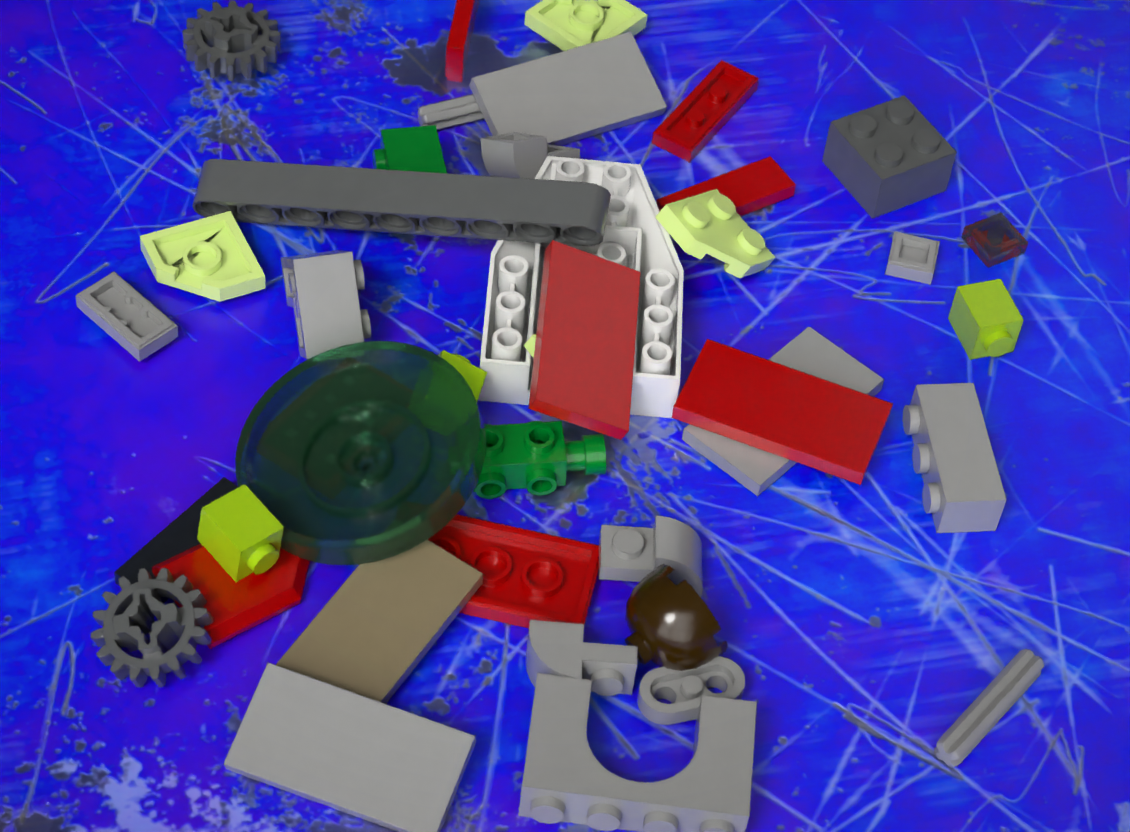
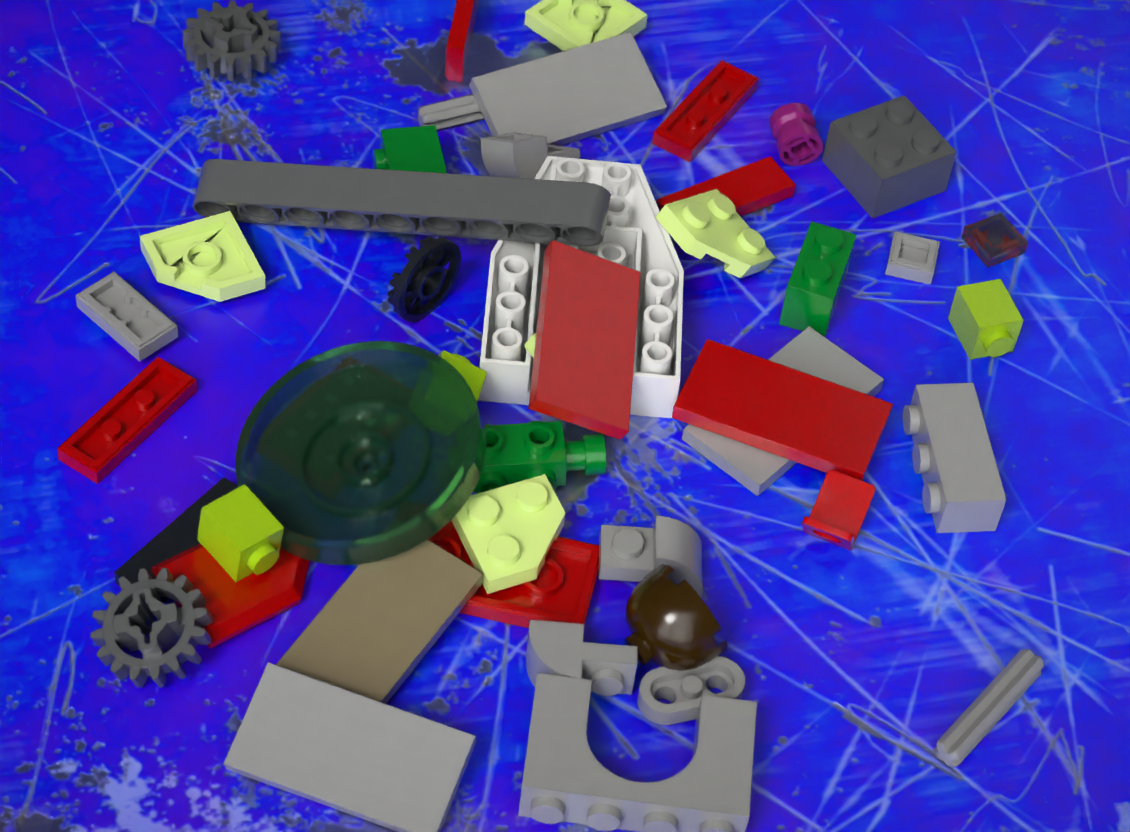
(127, 420): none -> red tile
(325, 300): light grey brick -> none
(425, 278): none -> black wheel
(510, 531): none -> yellowish green plate
(796, 134): none -> magenta wheel
(817, 278): none -> green brick
(839, 510): none -> red bracket

